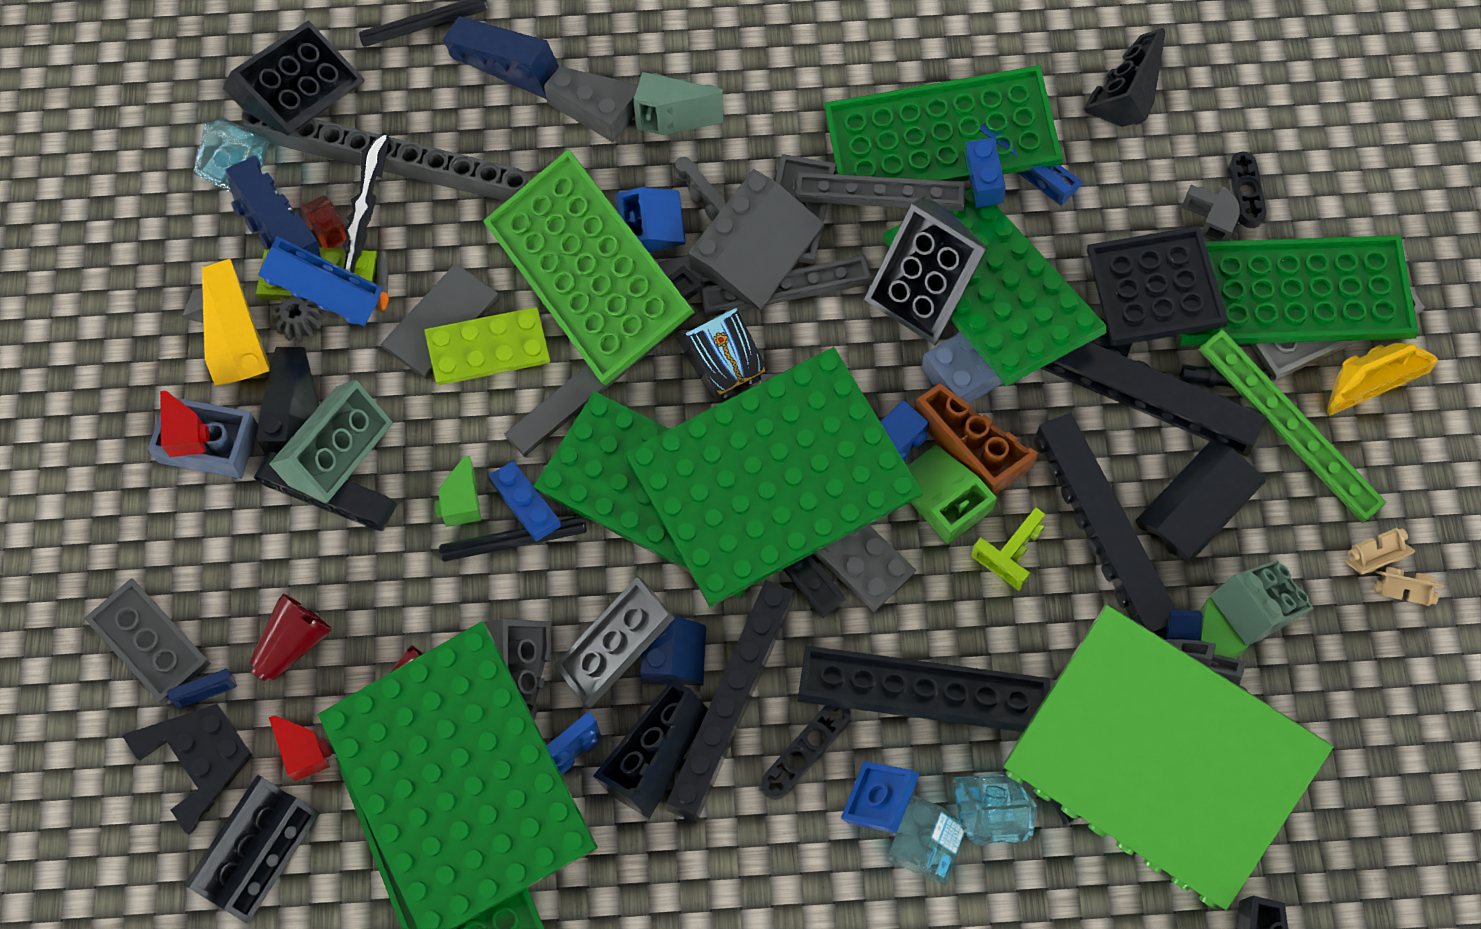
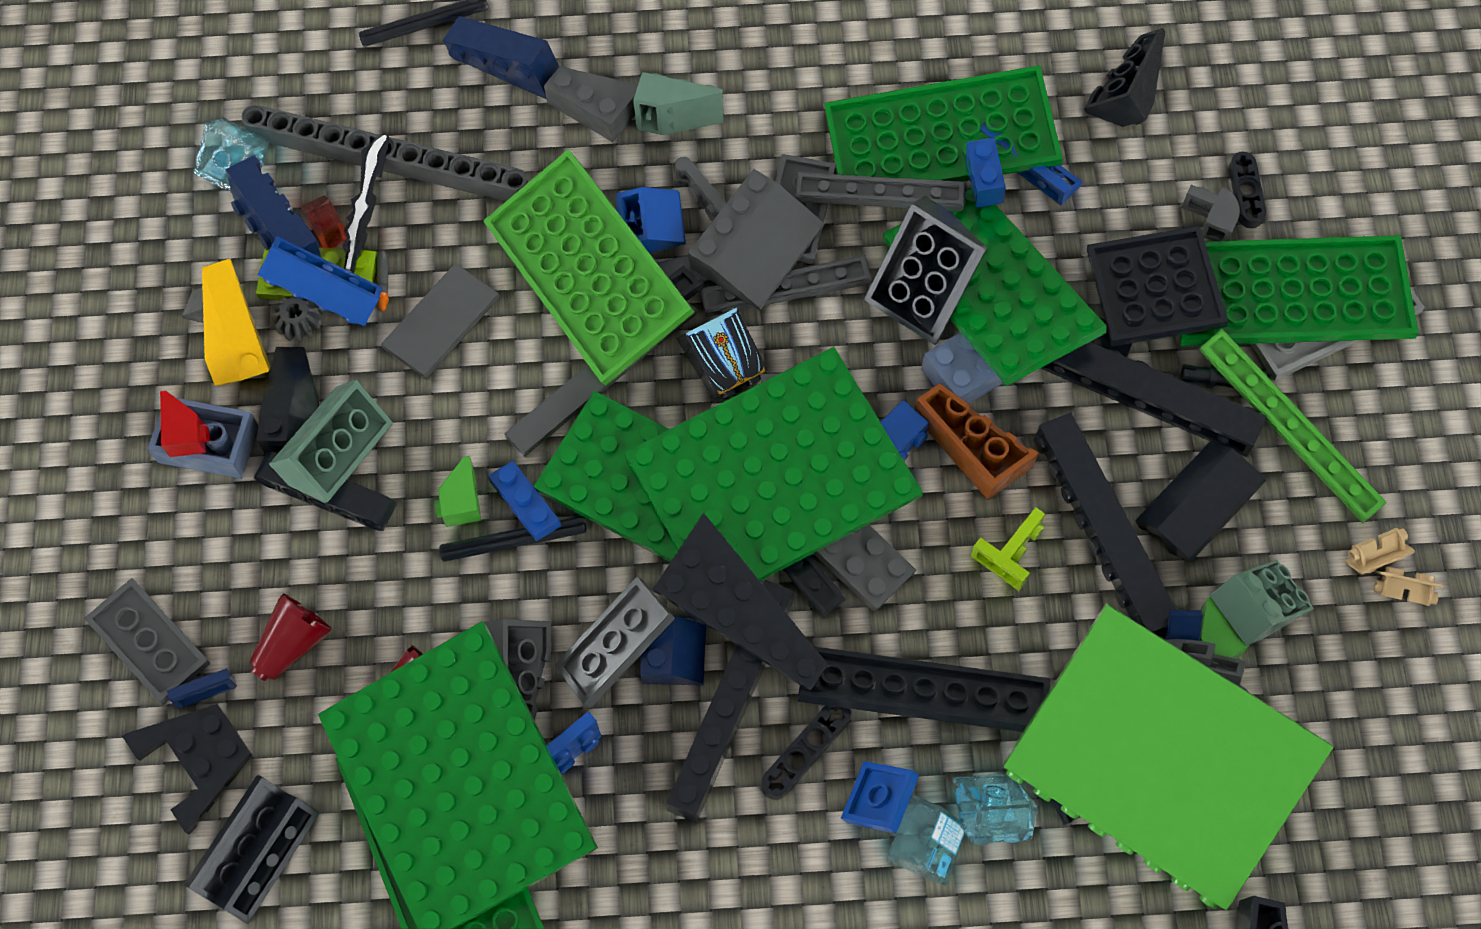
(292, 79): black slope -> none
(300, 748): red slope -> none
(486, 346): lime plate -> none
(653, 749): black wedge -> none
(724, 594): none -> black wing
(951, 495): bright green slope -> none
(1377, 373): yellow wedge -> none

